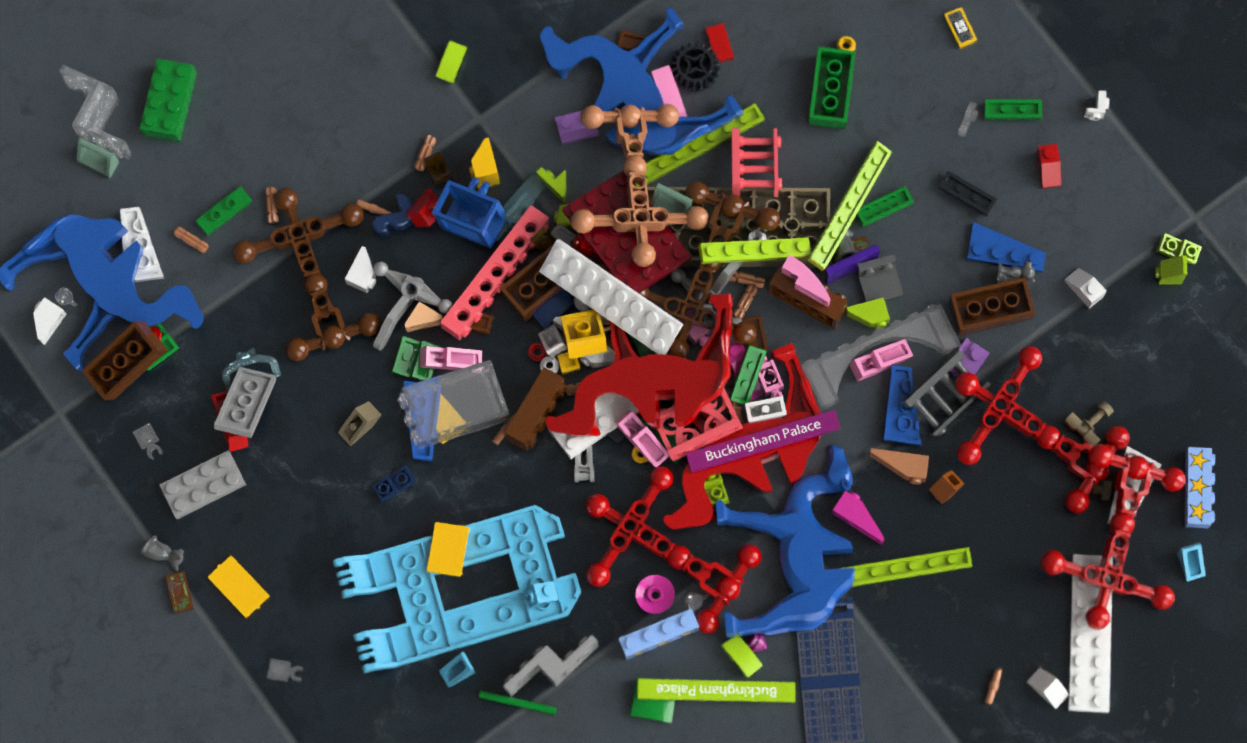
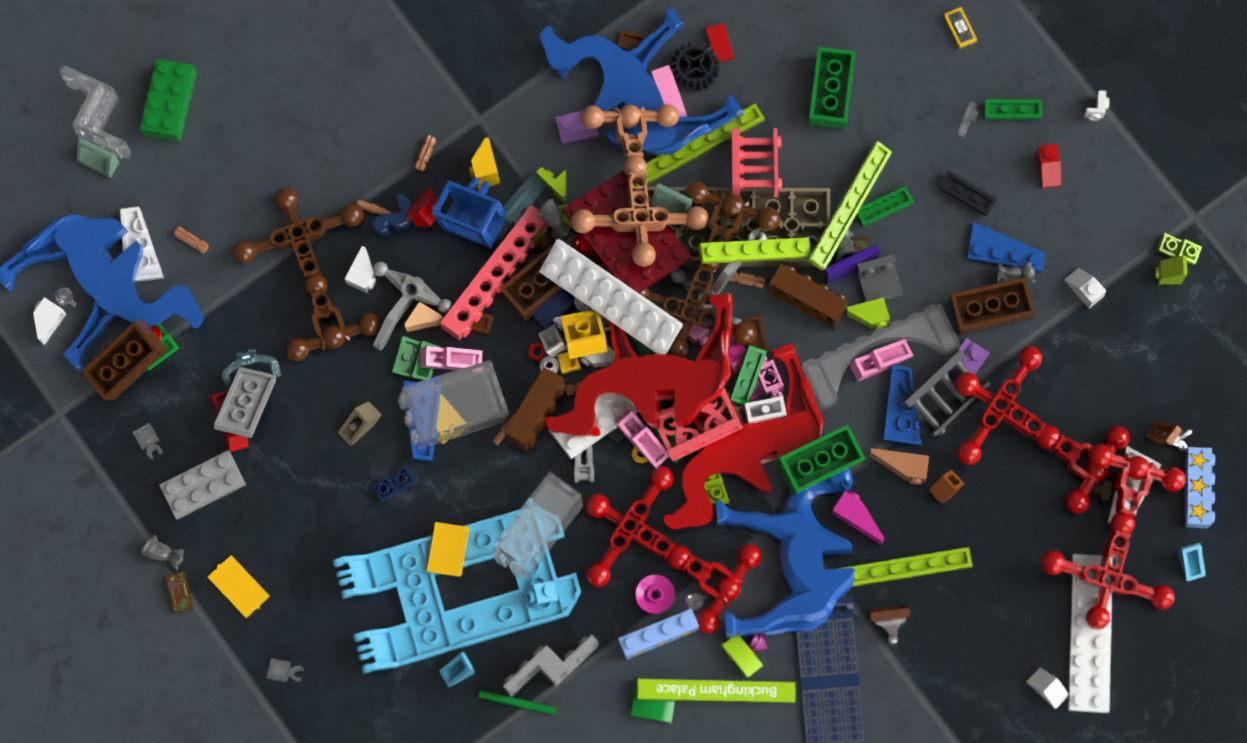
(224, 211): green plate -> none
(272, 209): nougat axle -> none
(437, 168): dark brown bracket -> none
(451, 61): lime slope -> none
(537, 526): none -> clear container
(553, 217): none -> dark grey animal
(745, 302): nougat axle -> none
(763, 441): magenta tile -> none
(805, 280): bright pink slope -> none
(820, 460): none -> green brick
(846, 40): yellow plate -> none
(890, 618): none -> reddish brown piece
(993, 686): nougat piece -> none
(1084, 427): dark tan bar -> none
(1168, 434): none -> dark orange piece

